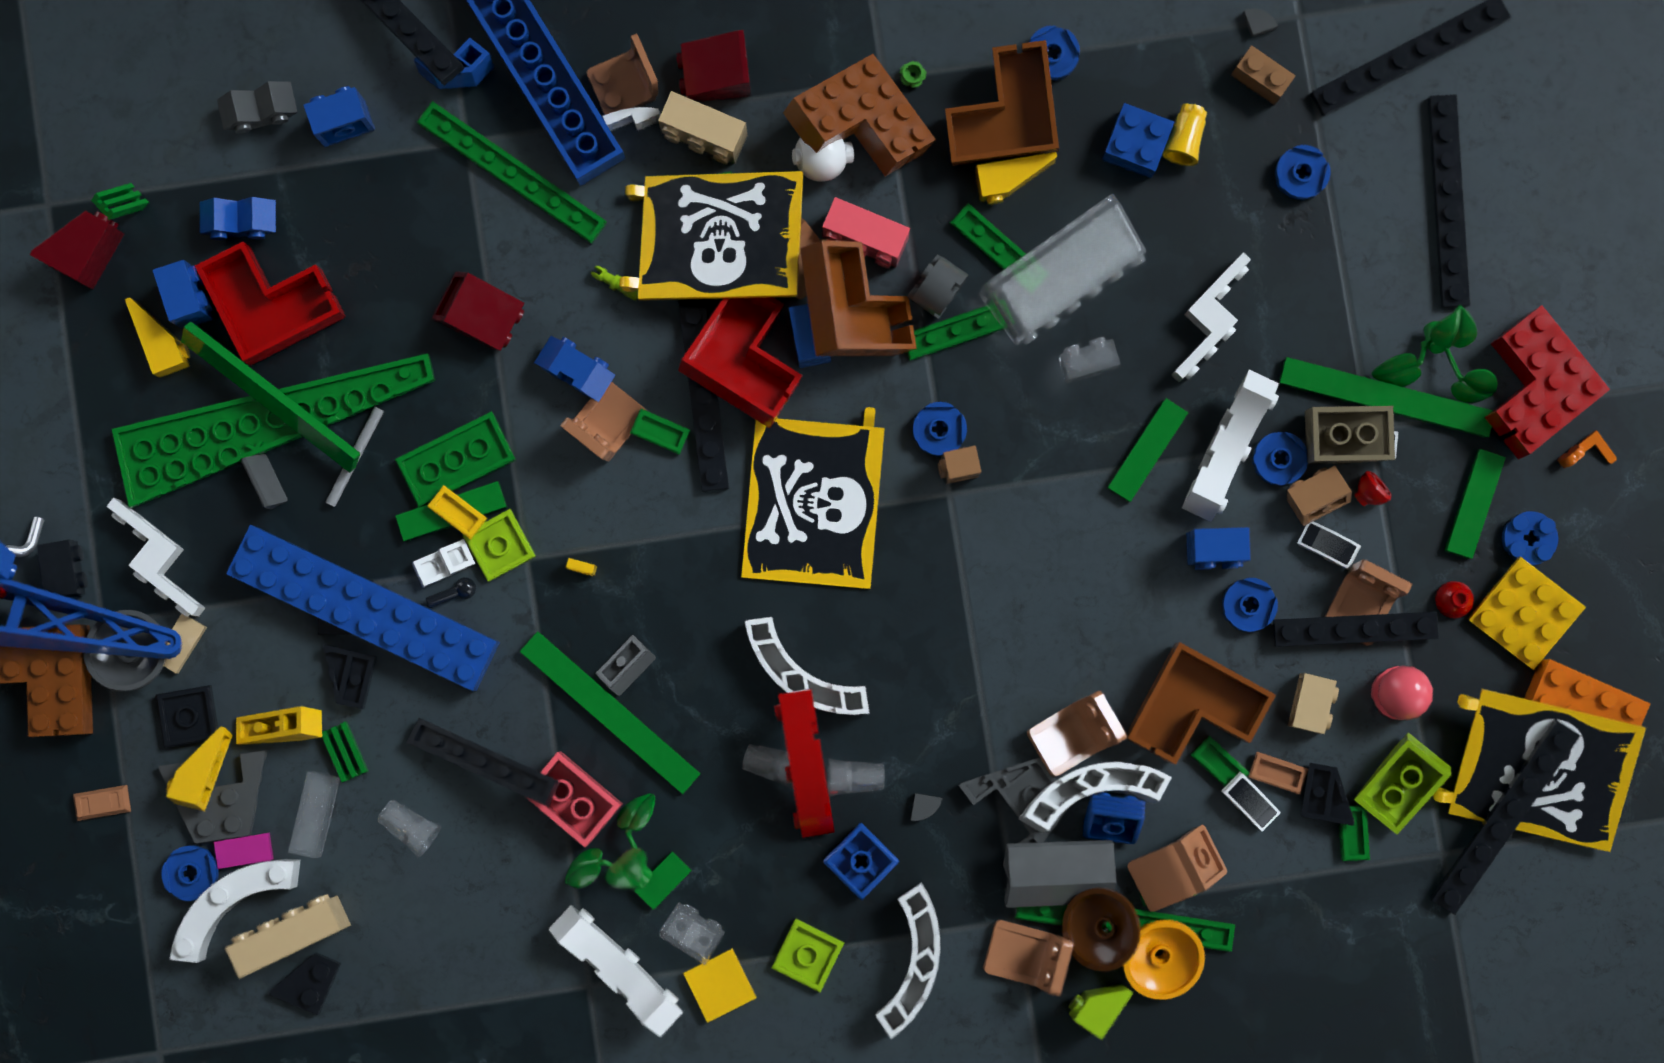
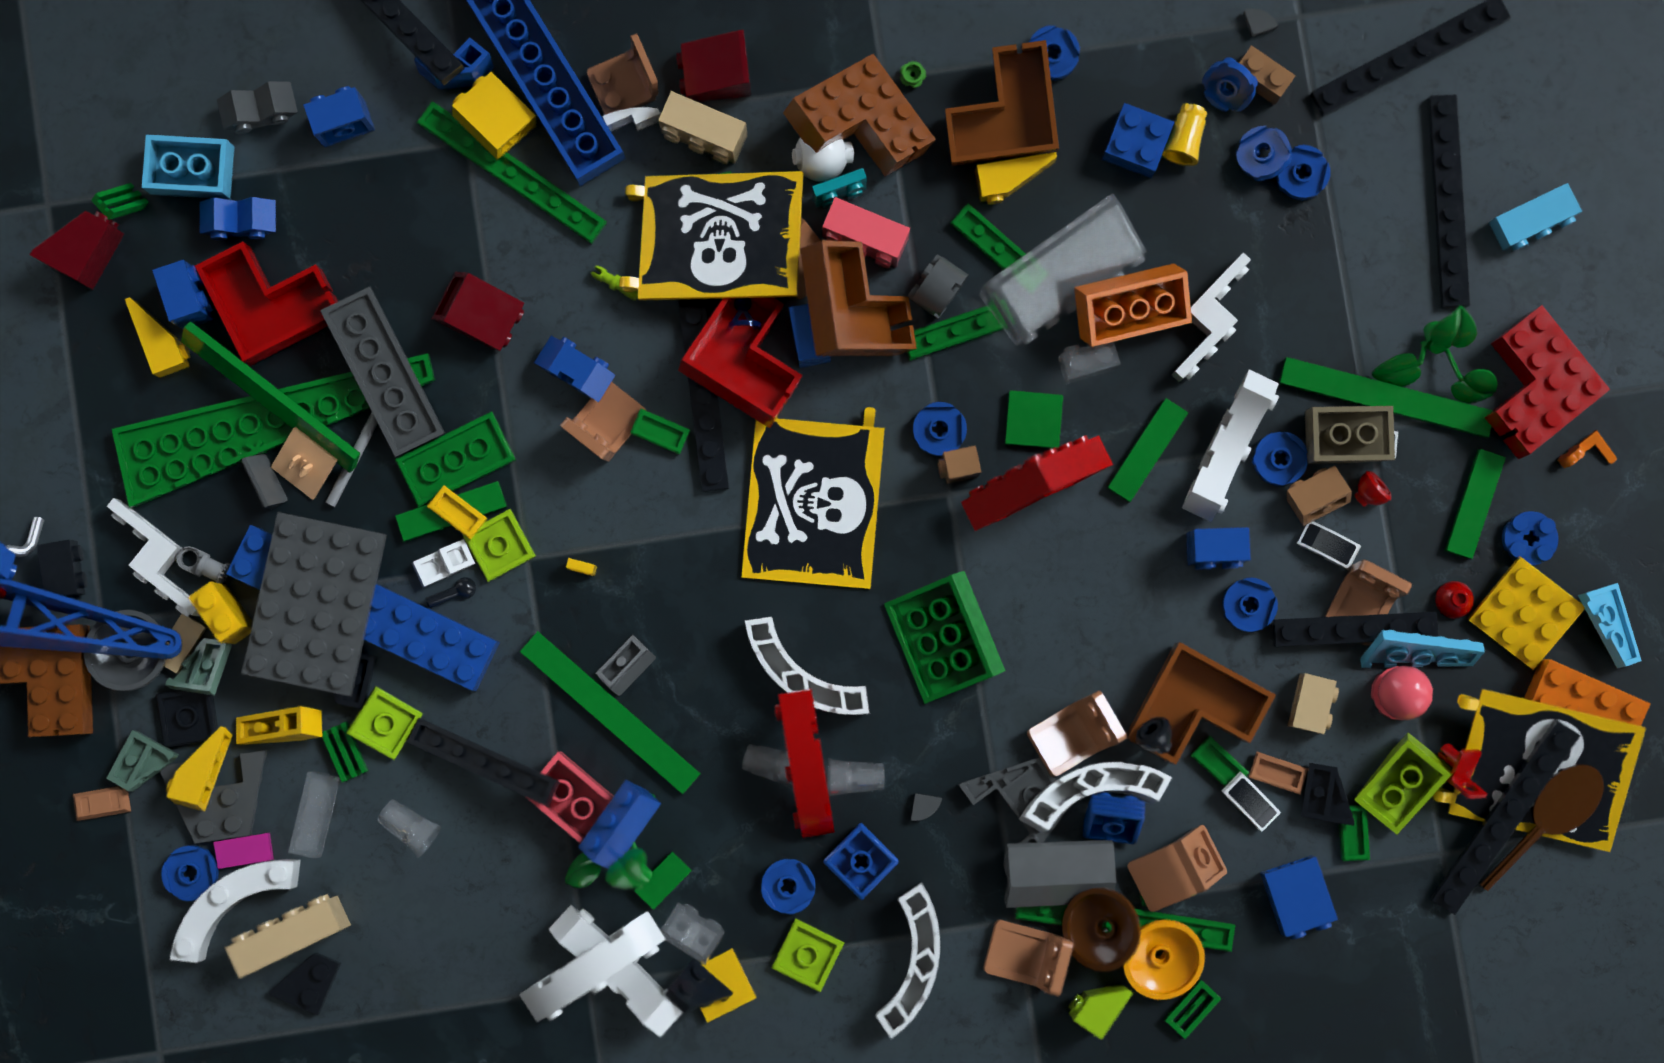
(139, 761): none -> sand green wing
(188, 166): none -> medium azure brick
(202, 668): none -> sand green wing
(204, 566): none -> light grey connector
(222, 612): none -> yellow brick
(304, 463): none -> light nougat piece
(314, 604): none -> dark grey plate
(382, 371): none -> dark grey plate
(384, 722): none -> lime tile
(493, 115): none -> yellow brick
(593, 968): none -> white brick
(619, 824): none -> blue brick
(696, 988): none -> black wing
(742, 305): none -> clear blue piece
(773, 881): none -> blue plate
(840, 187): none -> teal plate
(944, 637): none -> green slope
(1034, 419): none -> green tile
(1036, 480): none -> red piece
(1133, 304): none -> orange brick
(1155, 735): none -> black brick
(1184, 1001): none -> green tile
(1235, 74): none -> blue plate
(1274, 163): none -> blue plate
(1299, 897): none -> blue brick
(1420, 650): none -> medium azure wing
(1463, 768): none -> red bracket
(1536, 218): none -> medium azure brick
(1560, 808): none -> reddish brown piece
(1612, 623): none -> medium azure wing

